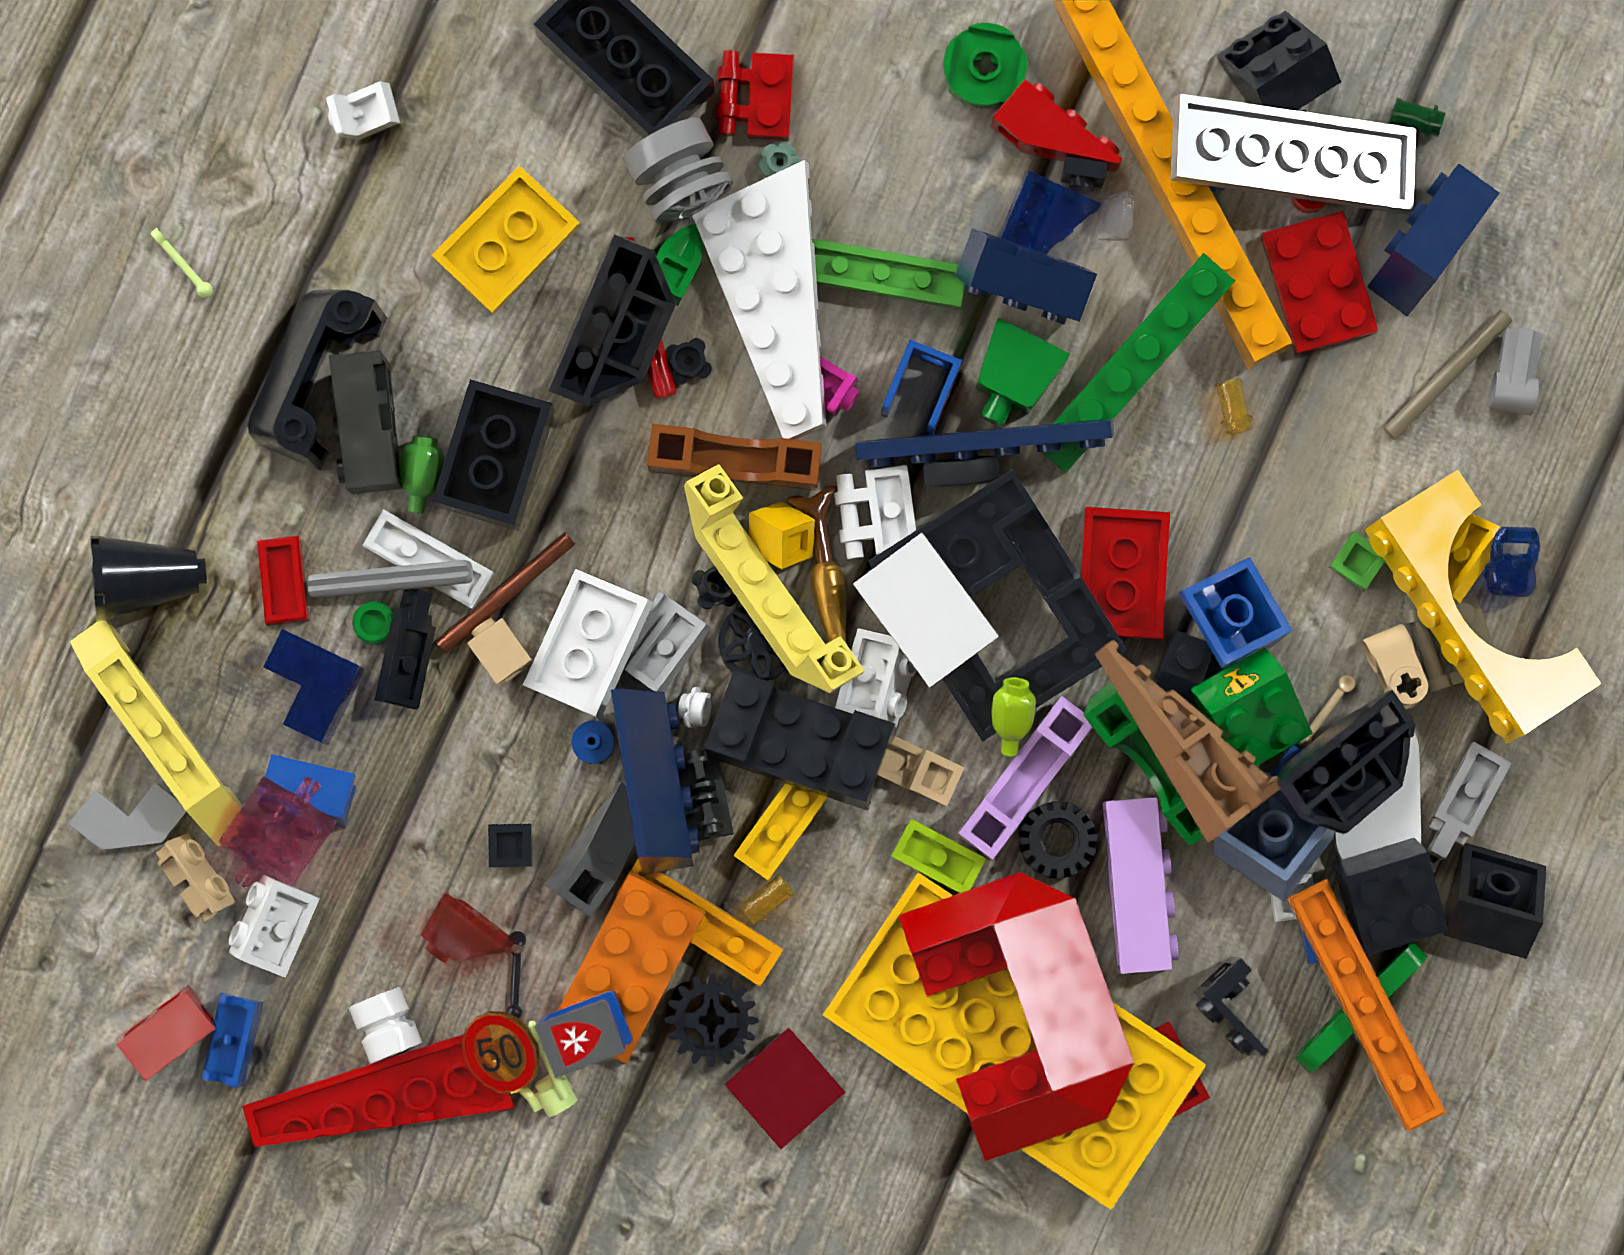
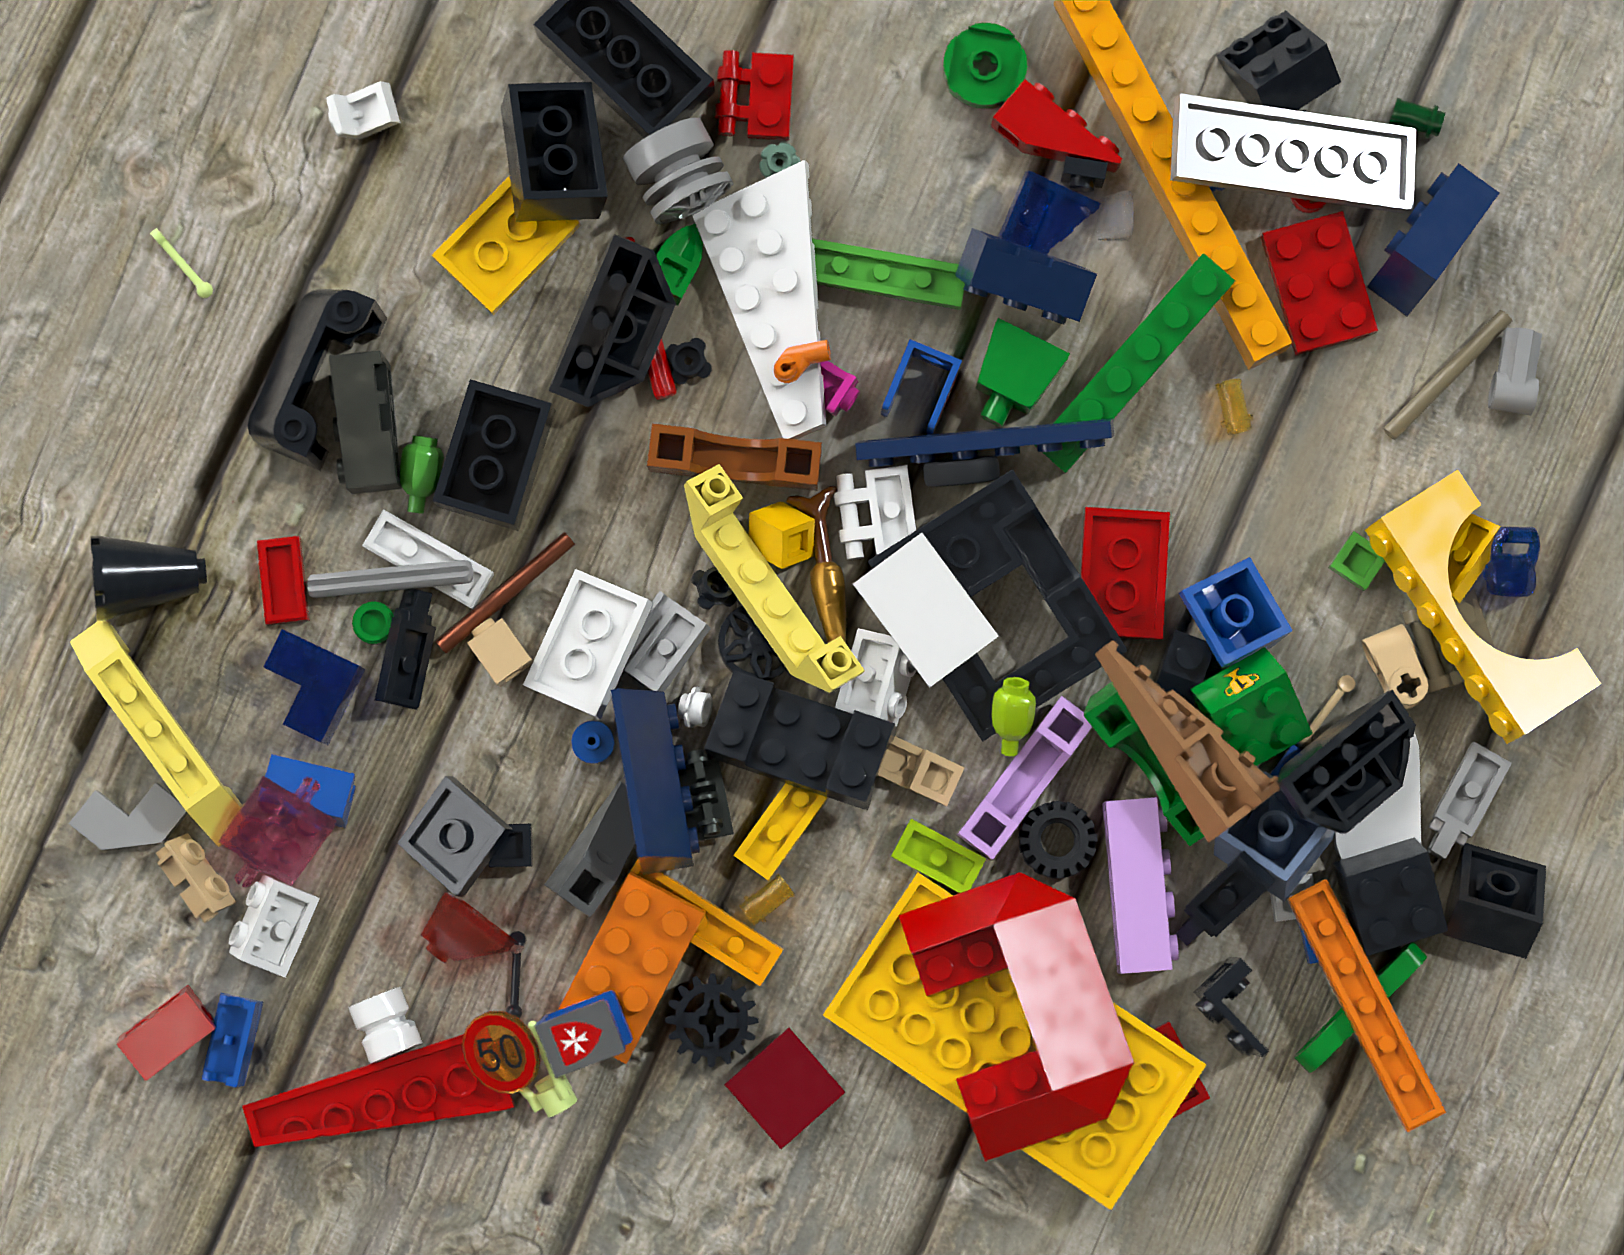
(454, 836): none -> plate
(553, 151): none -> black brick
(798, 358): none -> orange arm
(1224, 898): none -> black hinge

